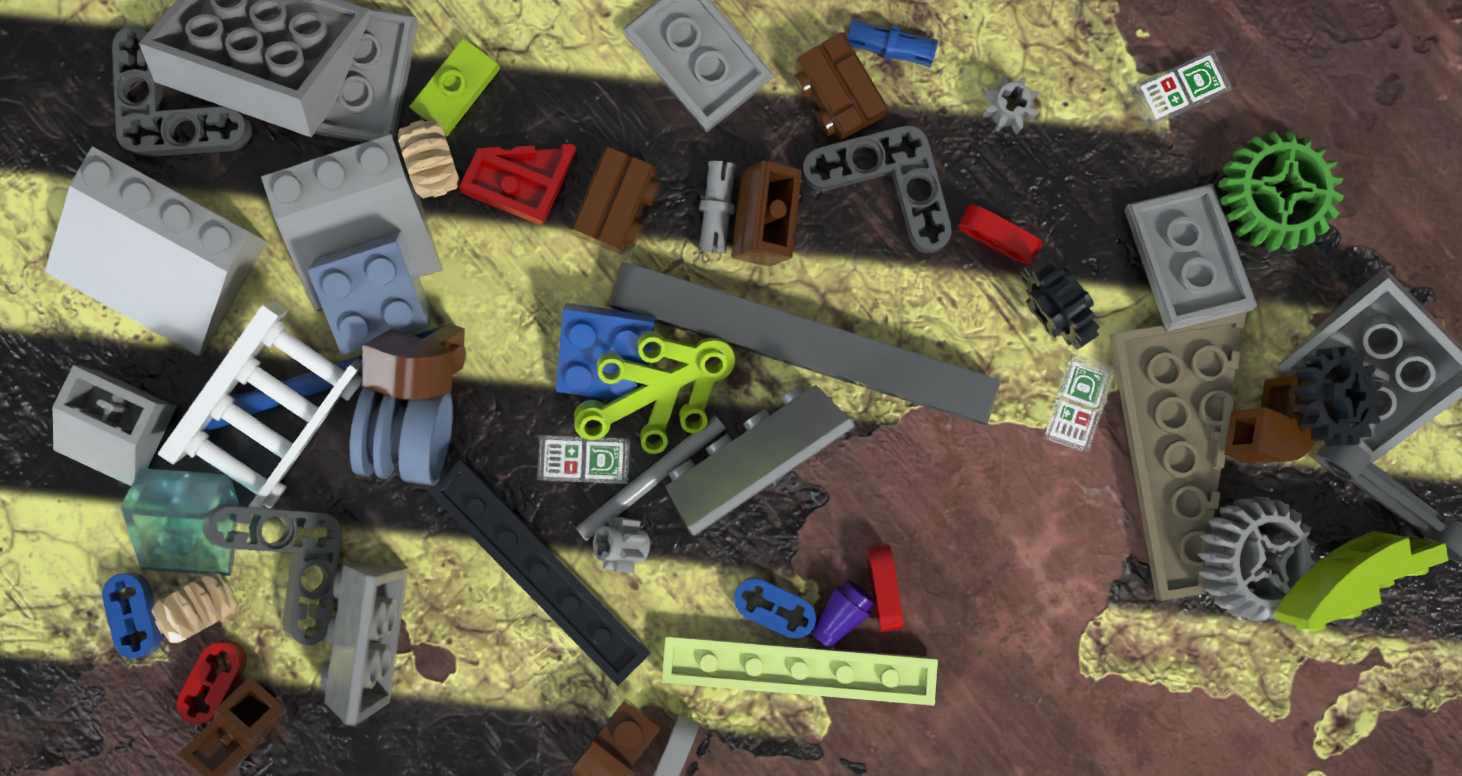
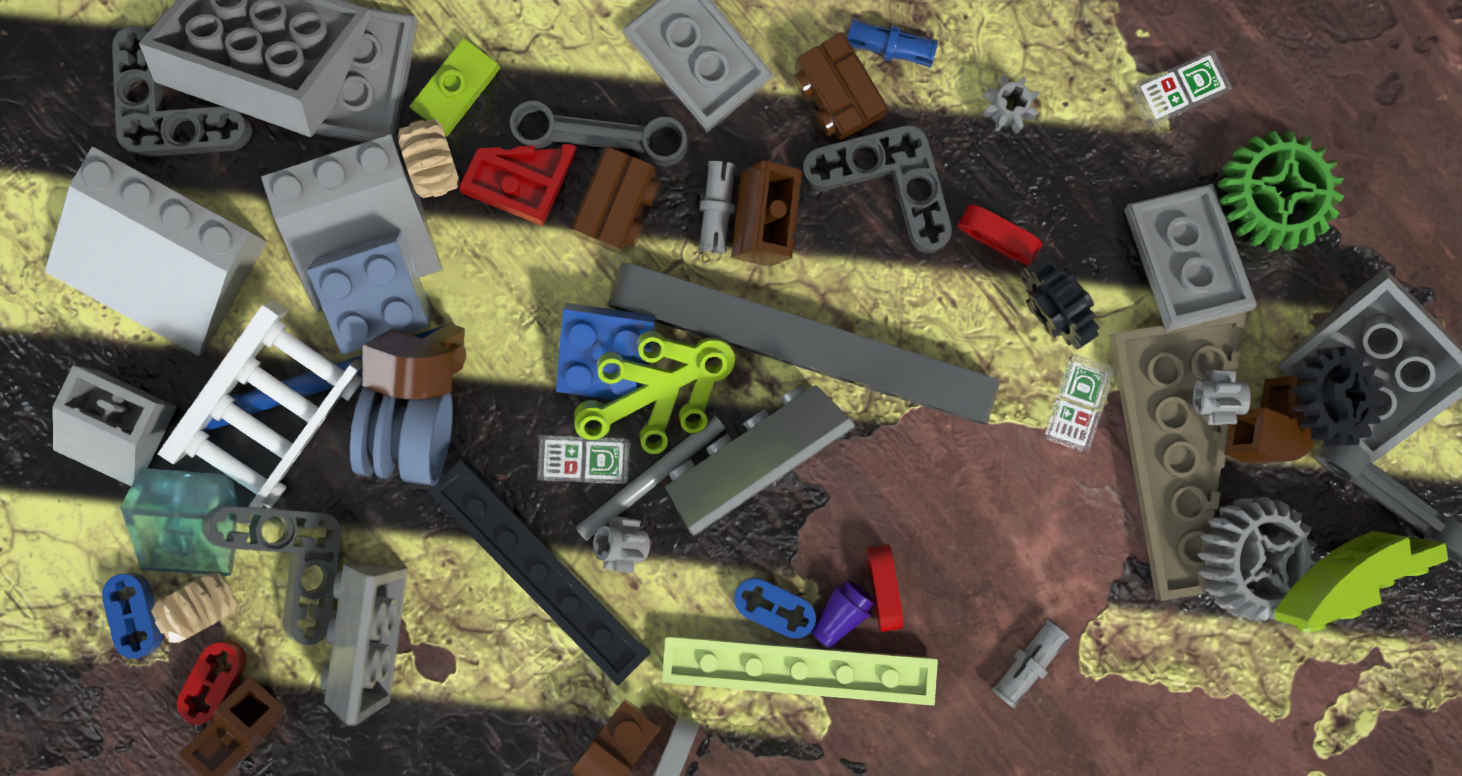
(599, 133): none -> dark grey piece
(1031, 664): none -> light grey pin
(1221, 397): none -> light grey gear

